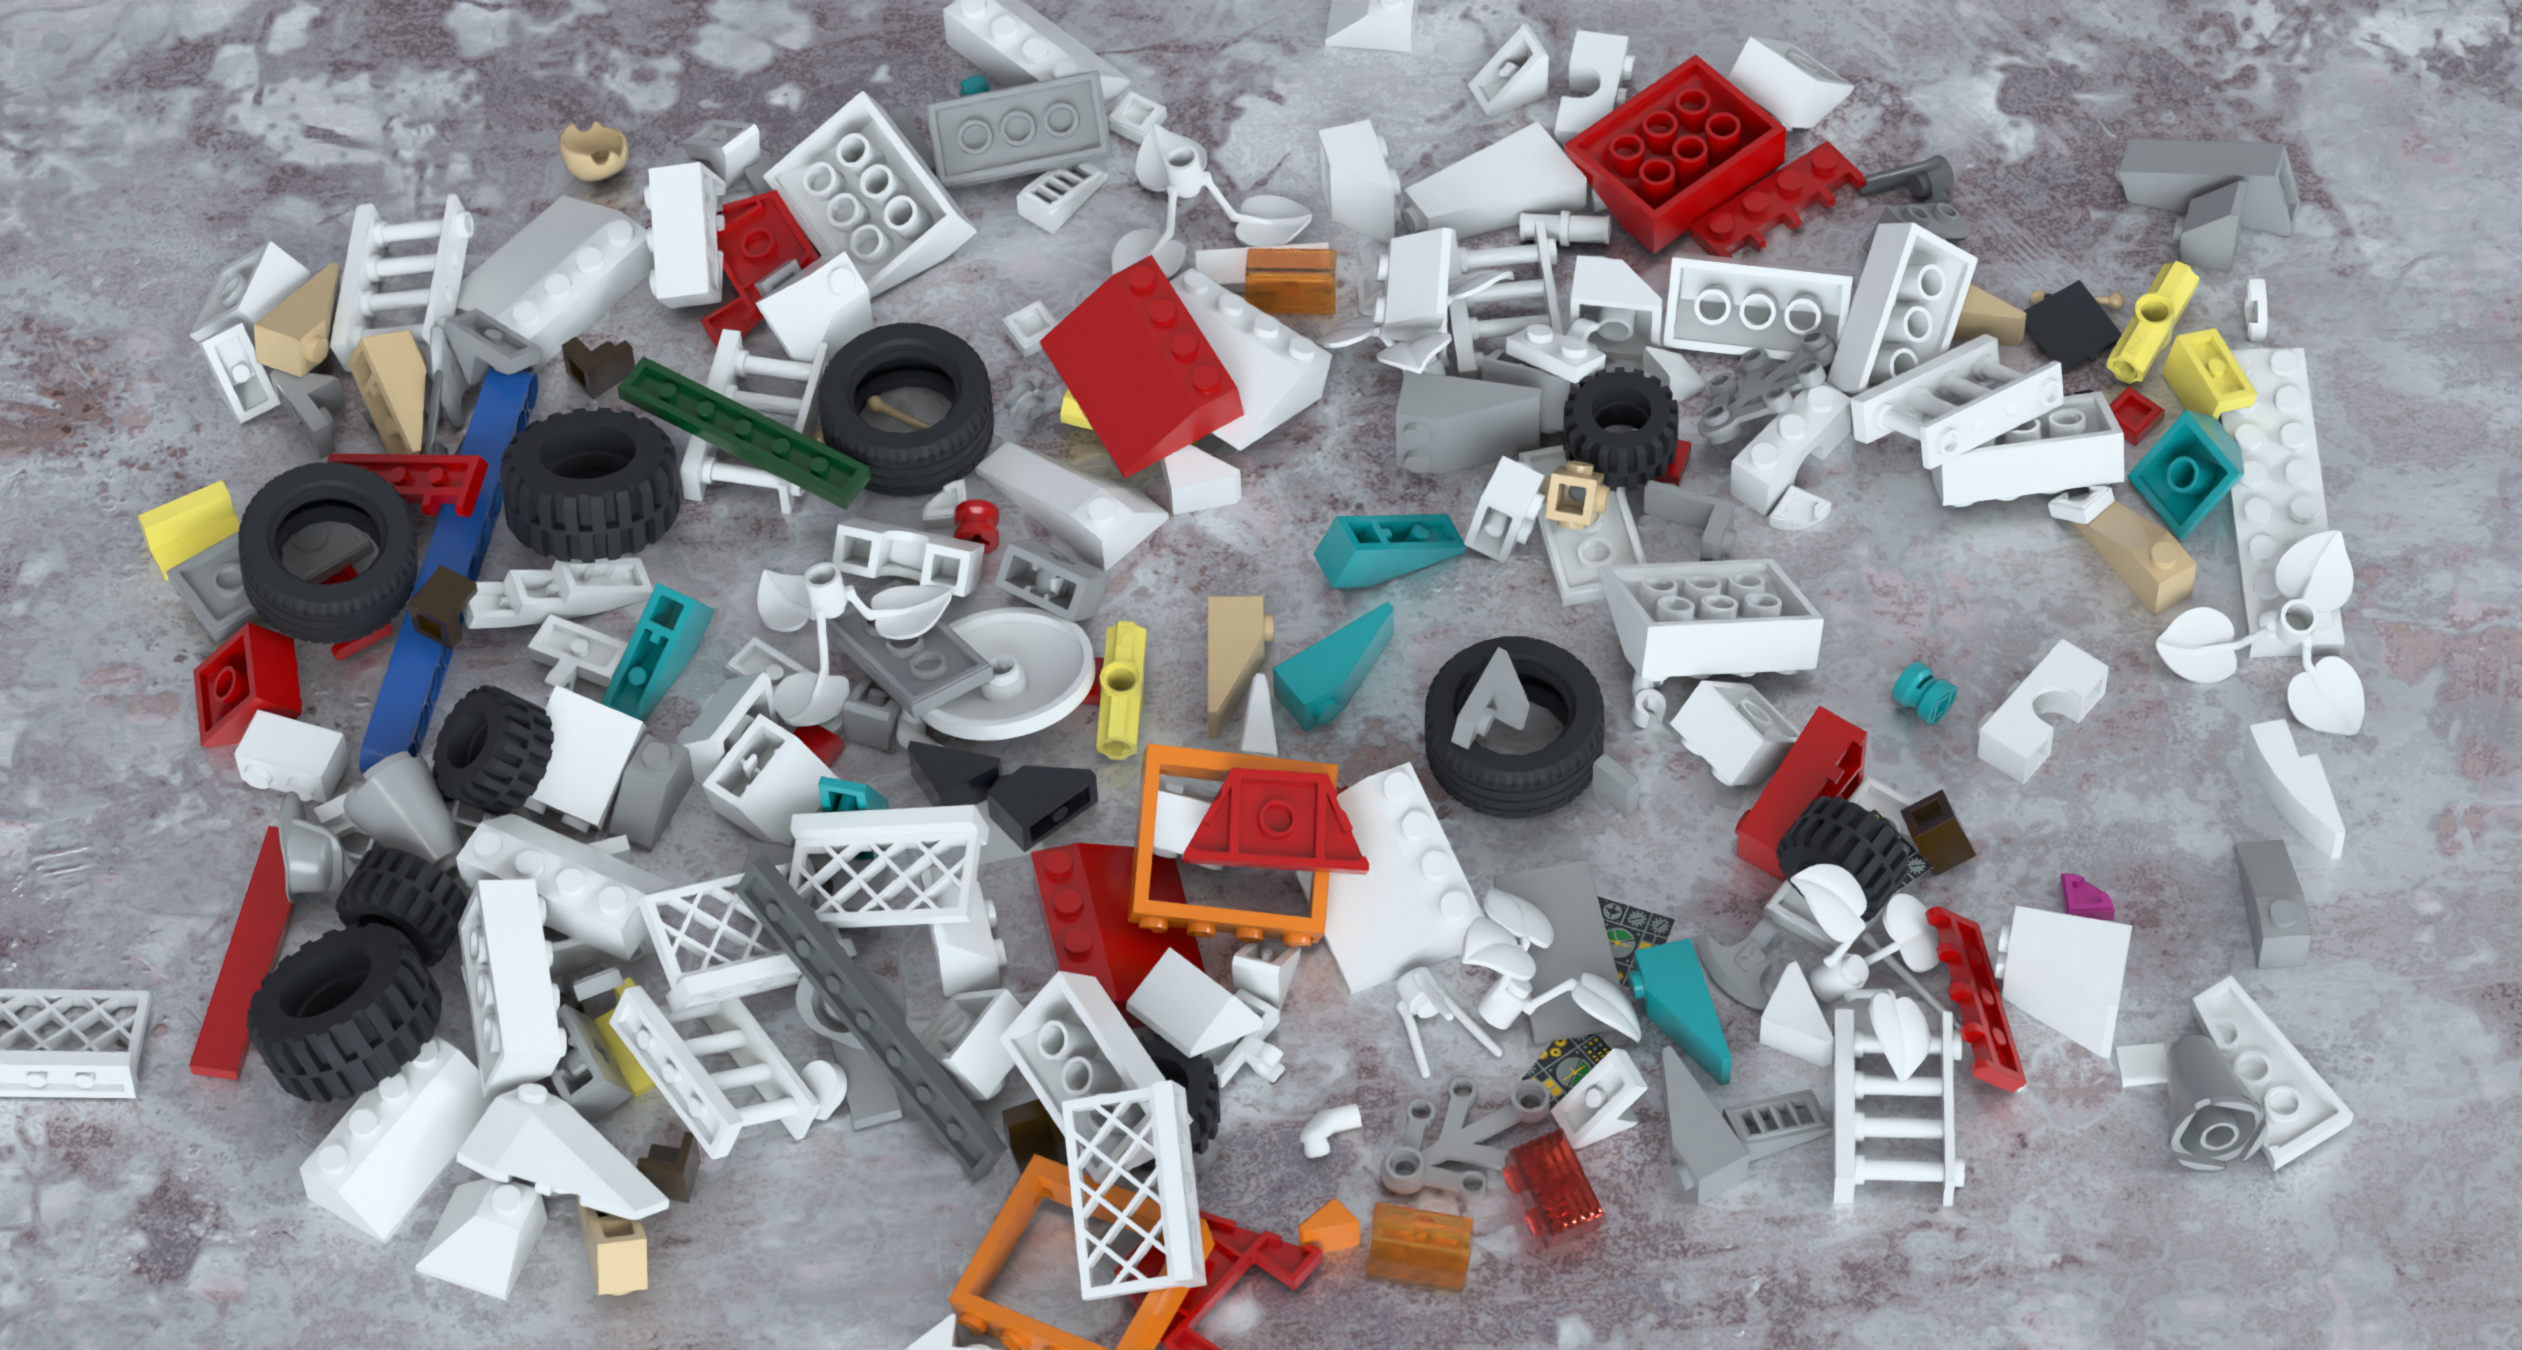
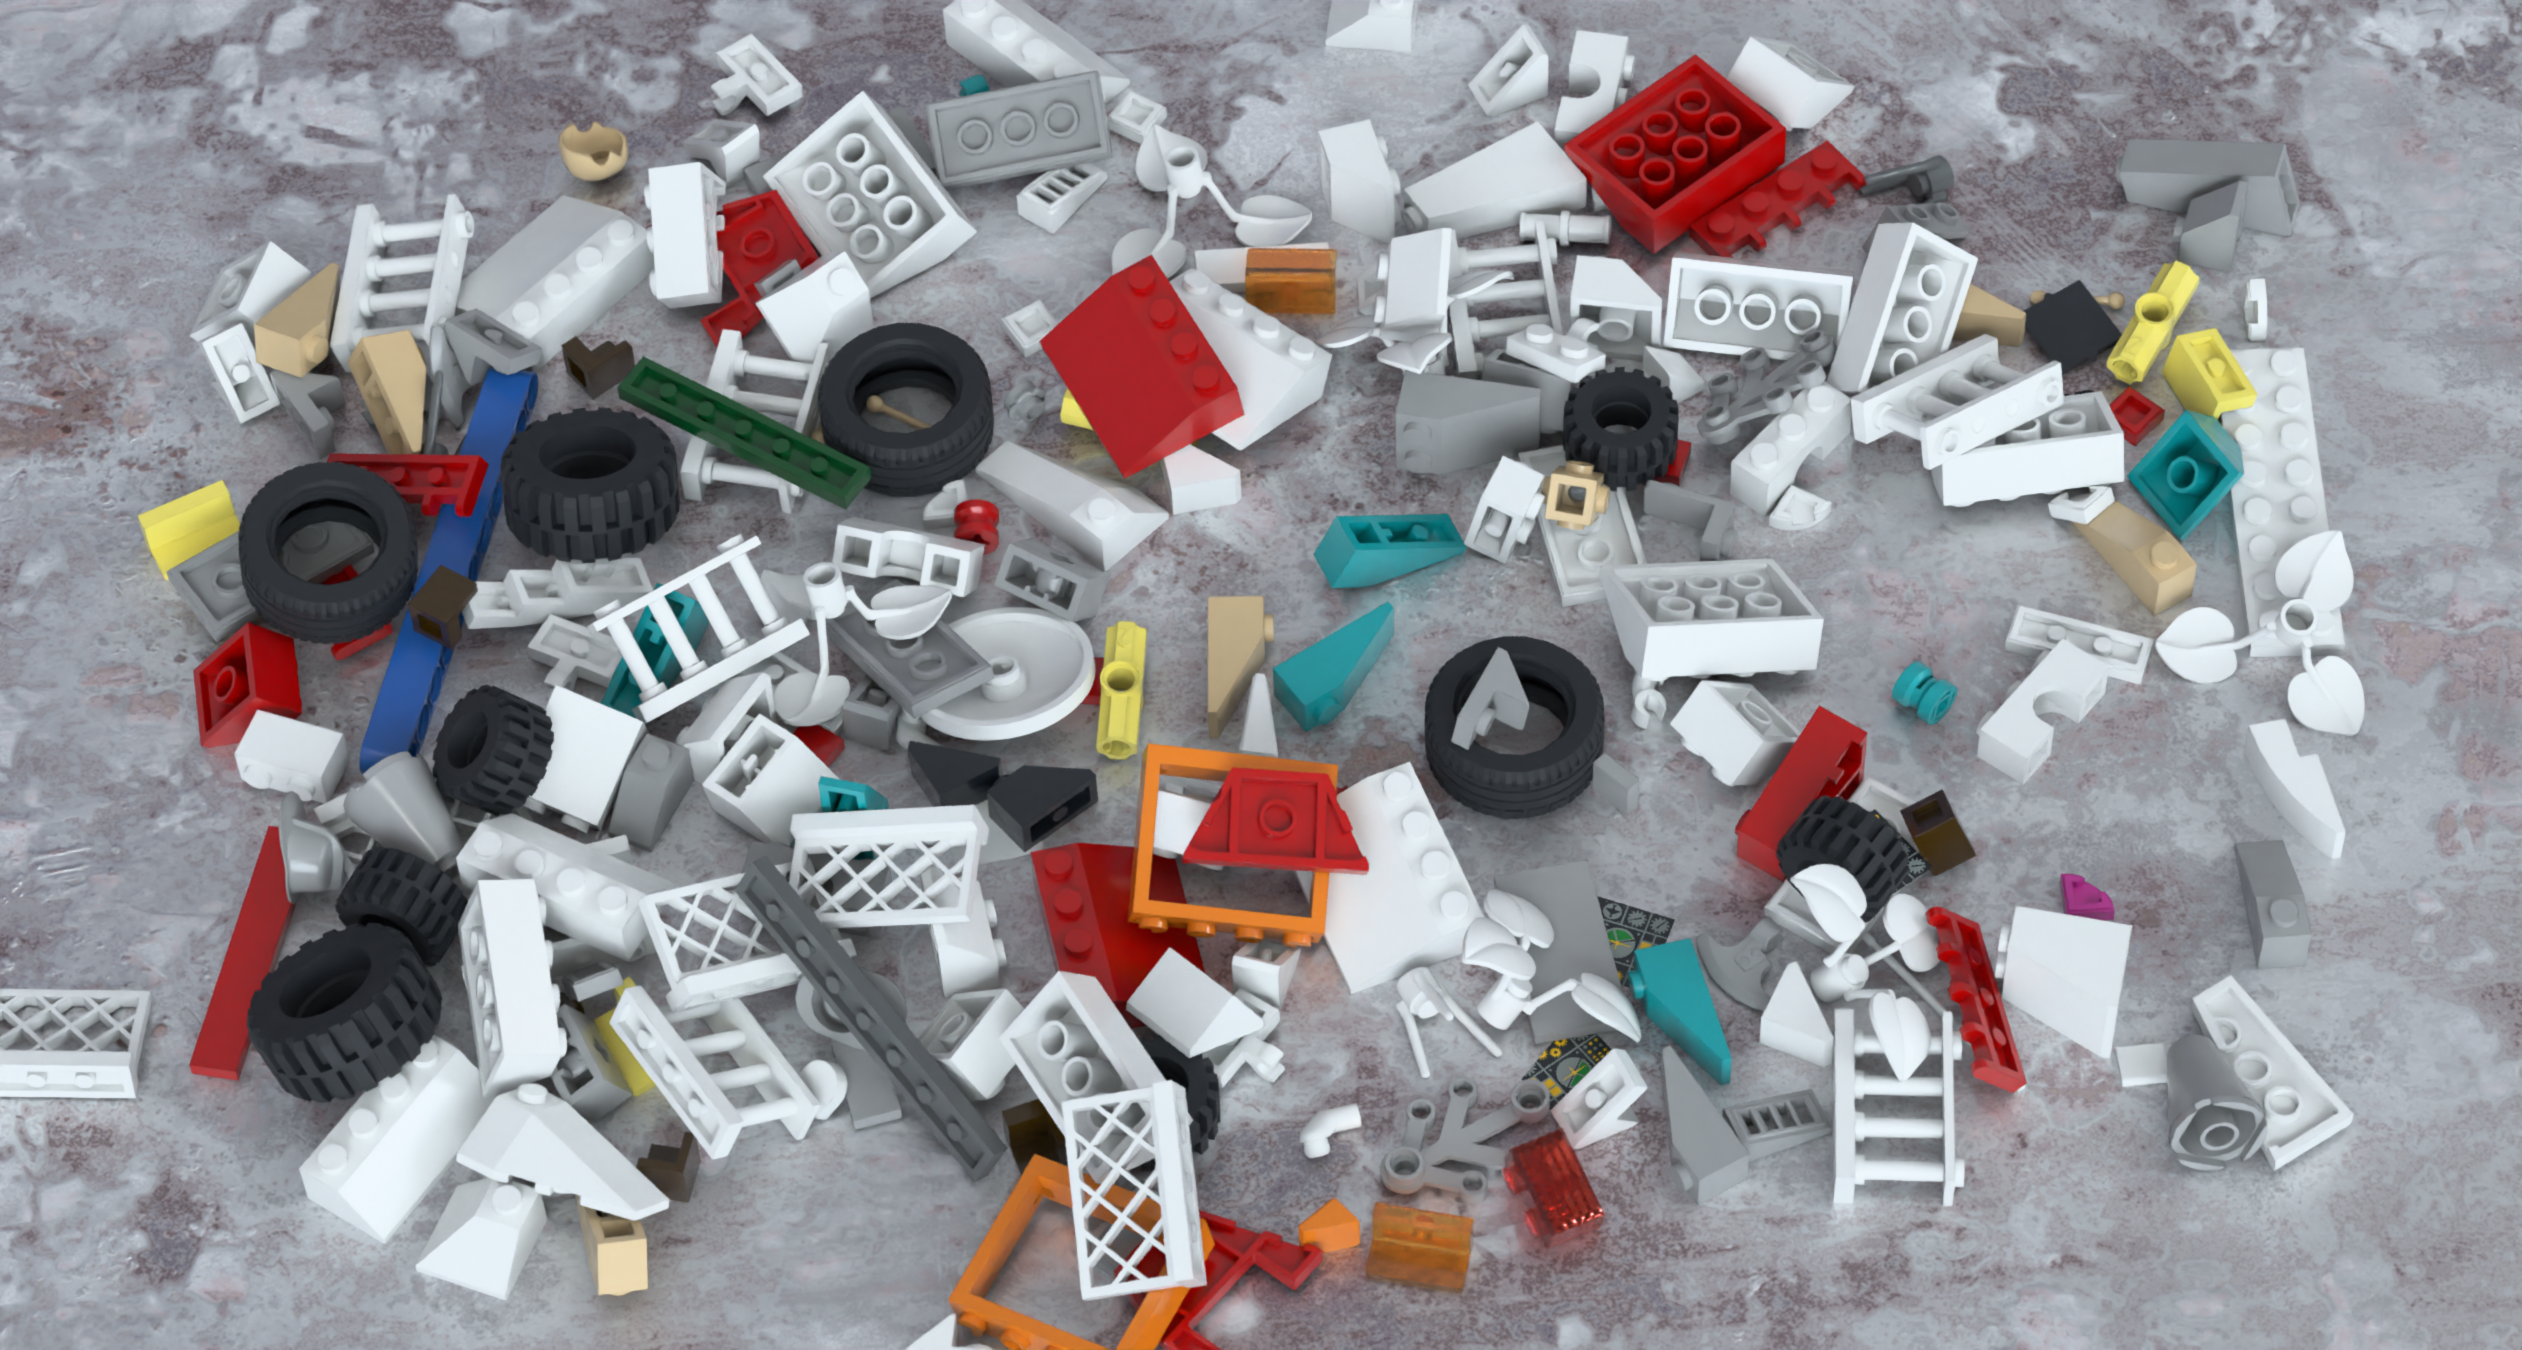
(736, 652): none -> white fence
(755, 74): none -> white plate
(2039, 630): none -> white tile

